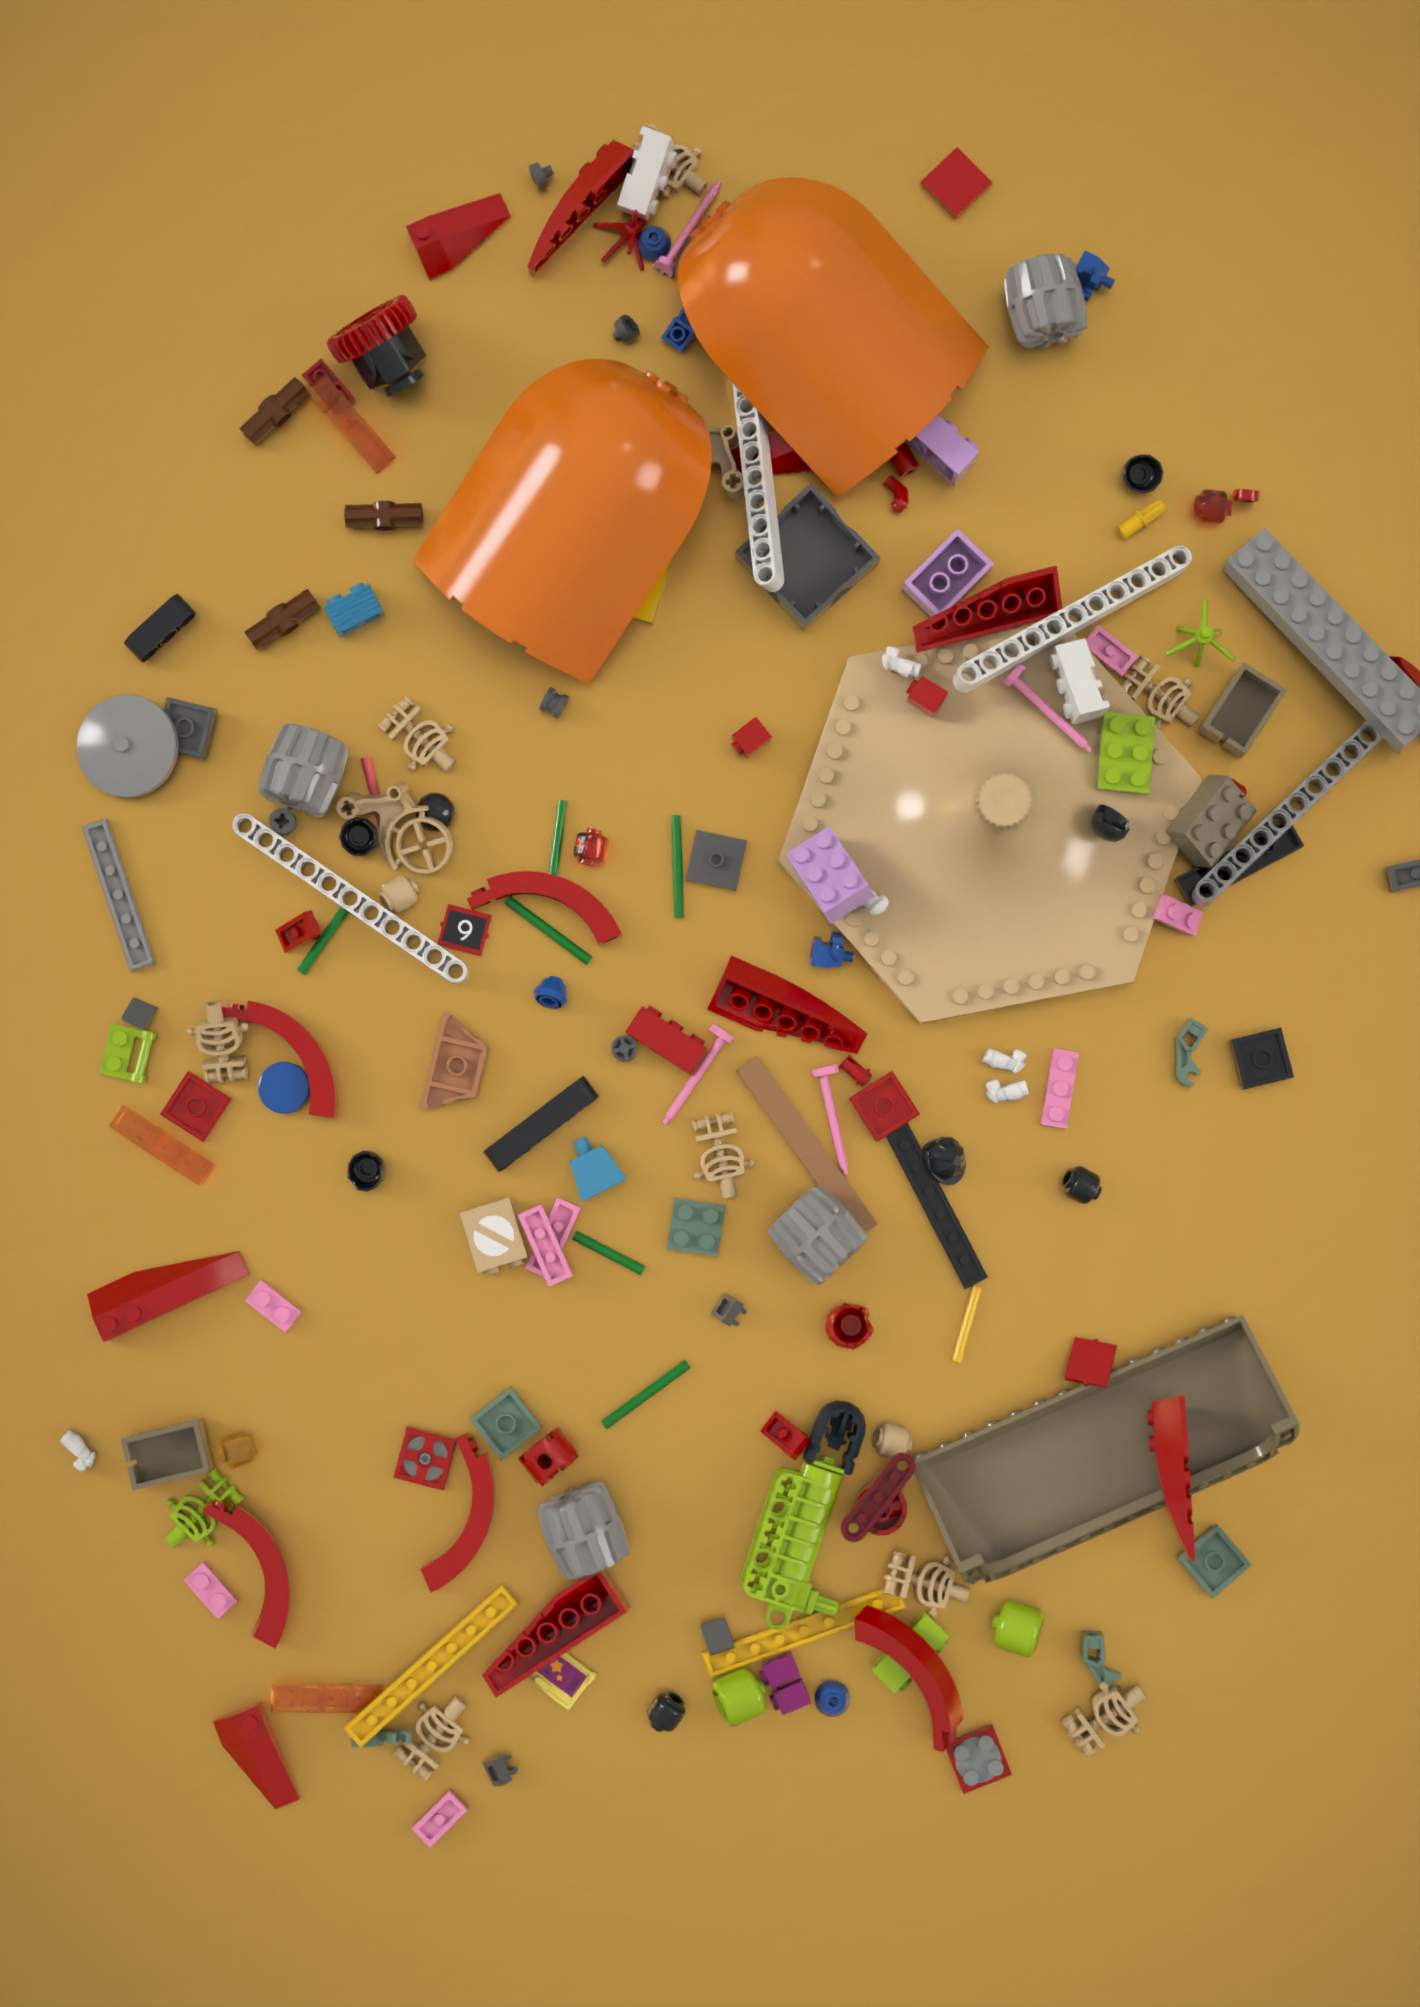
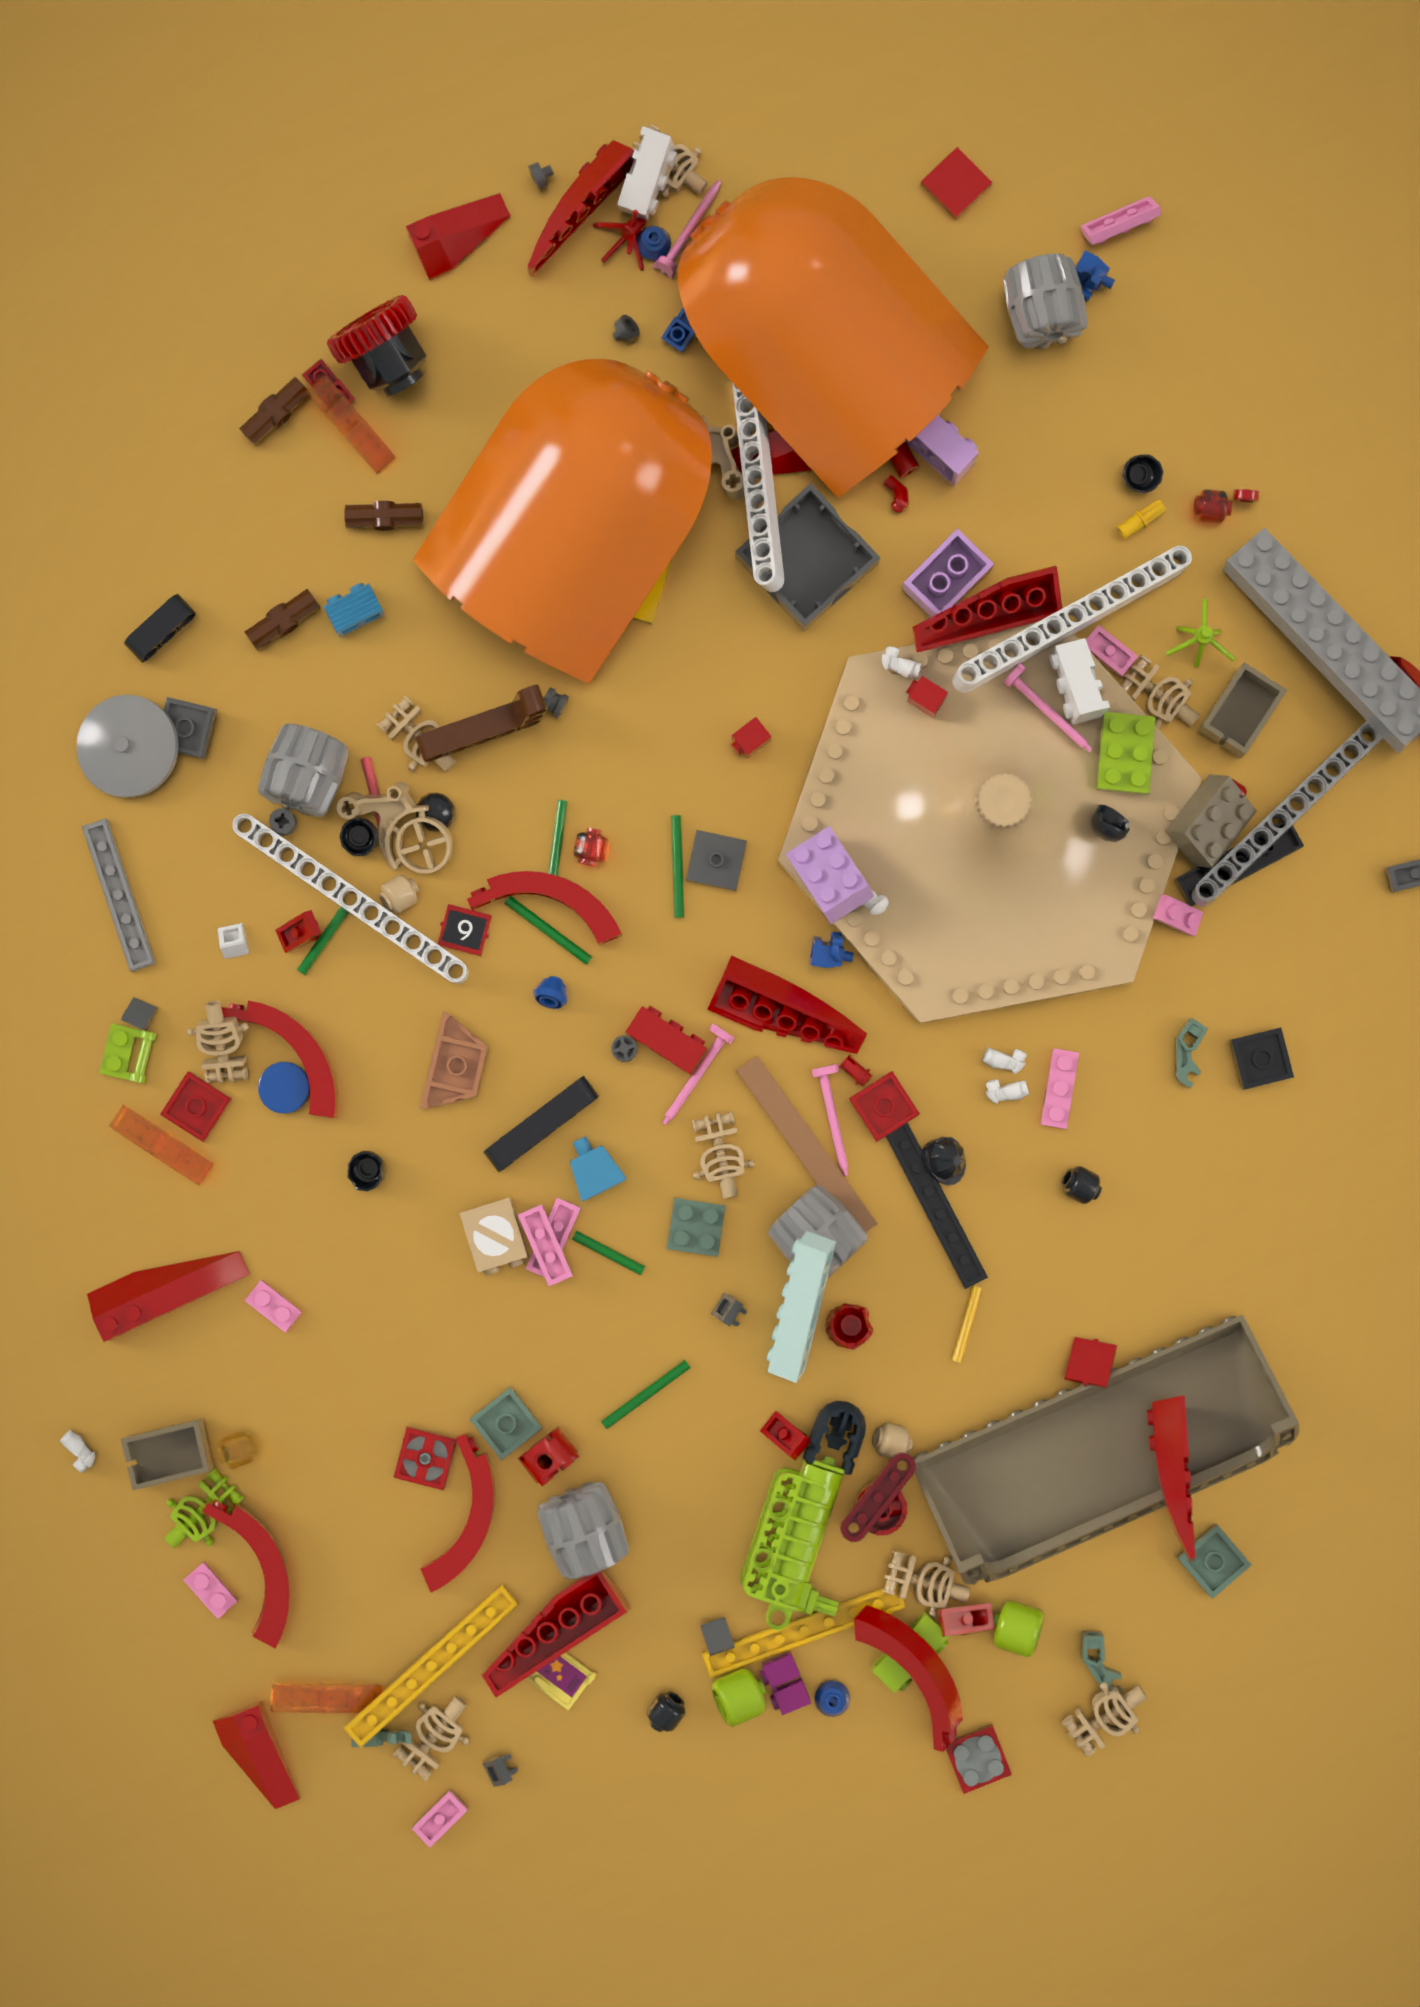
(233, 941): none -> white slope
(523, 712): none -> reddish brown beam
(801, 1306): none -> light aqua brick
(966, 1620): none -> slope
(1121, 220): none -> bright pink plate

